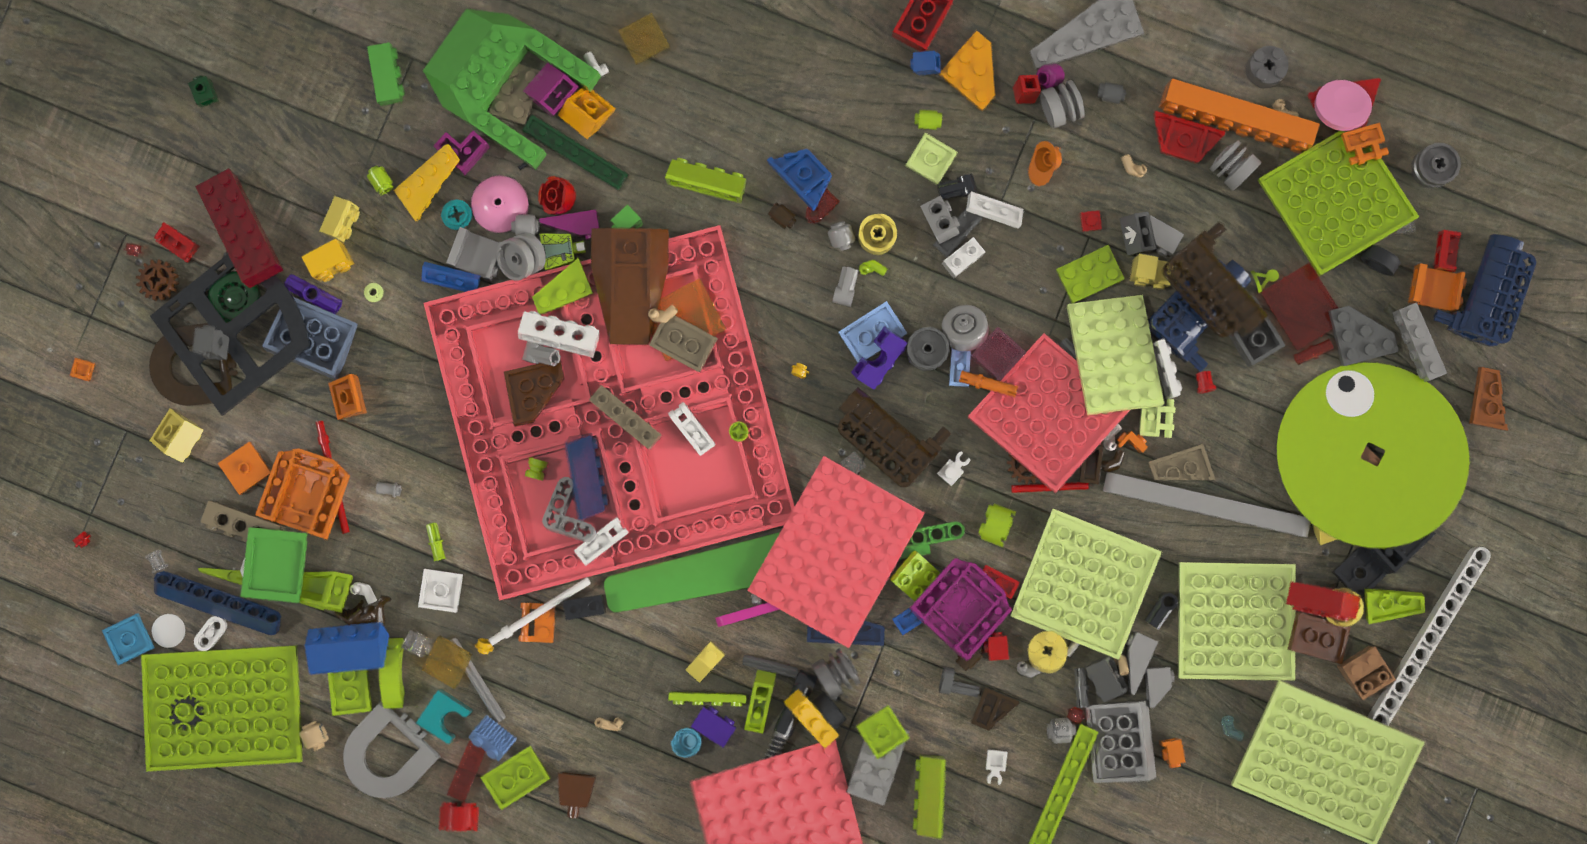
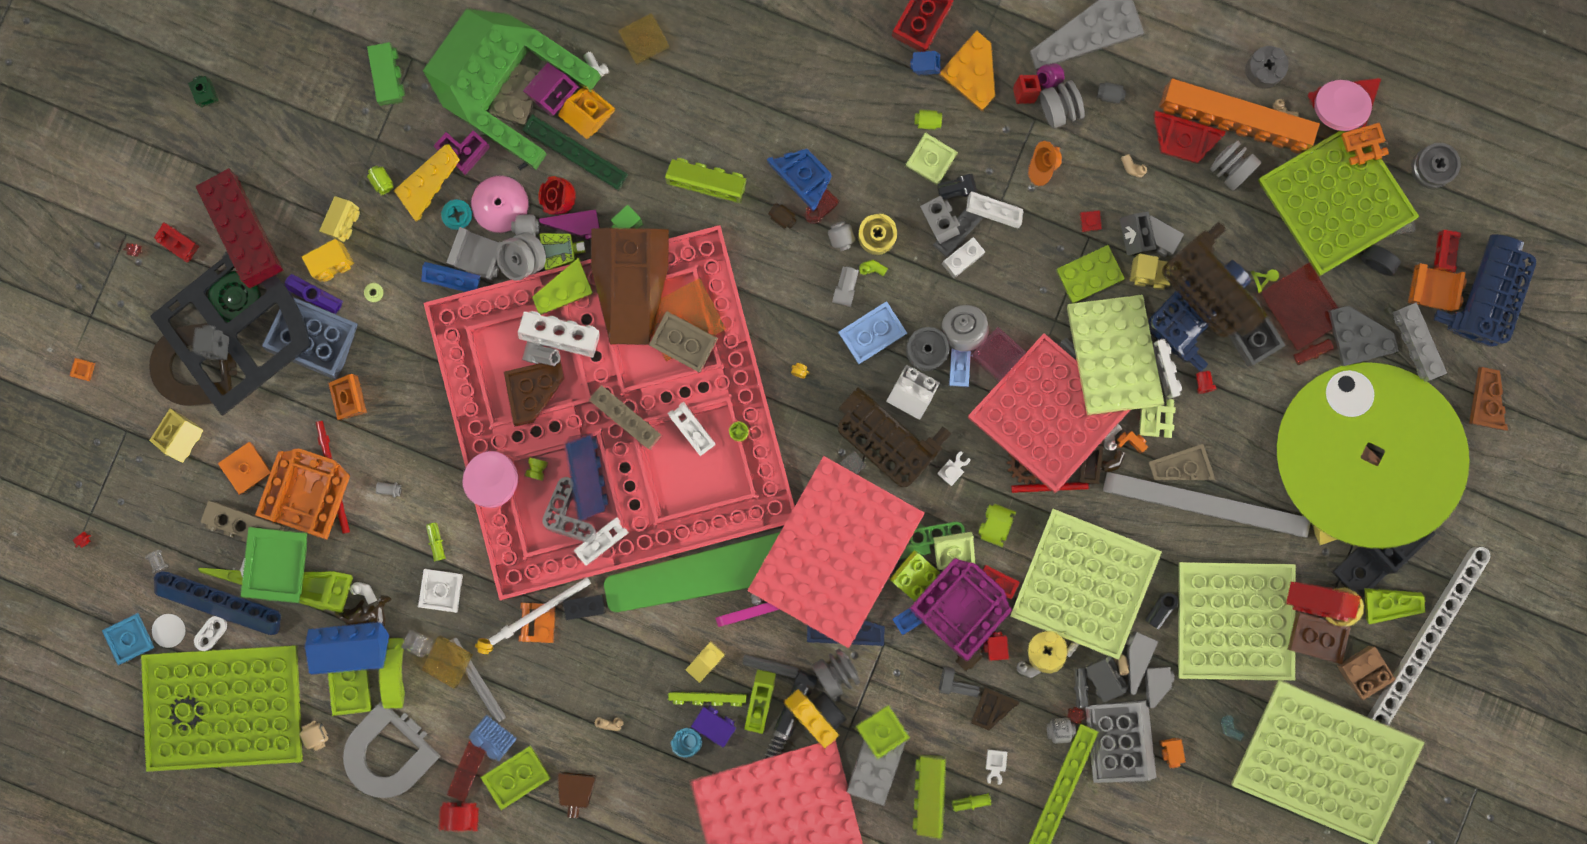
(157, 287): reddish brown gear -> none
(433, 716): teal piece -> none
(490, 479): none -> bright pink piece
(662, 316): tan arm -> none
(873, 371): dark purple arch -> none
(913, 392): none -> white slope
(954, 546): none -> yellowish green tile
(971, 802): none -> lime axle
(988, 383): orange pin -> none

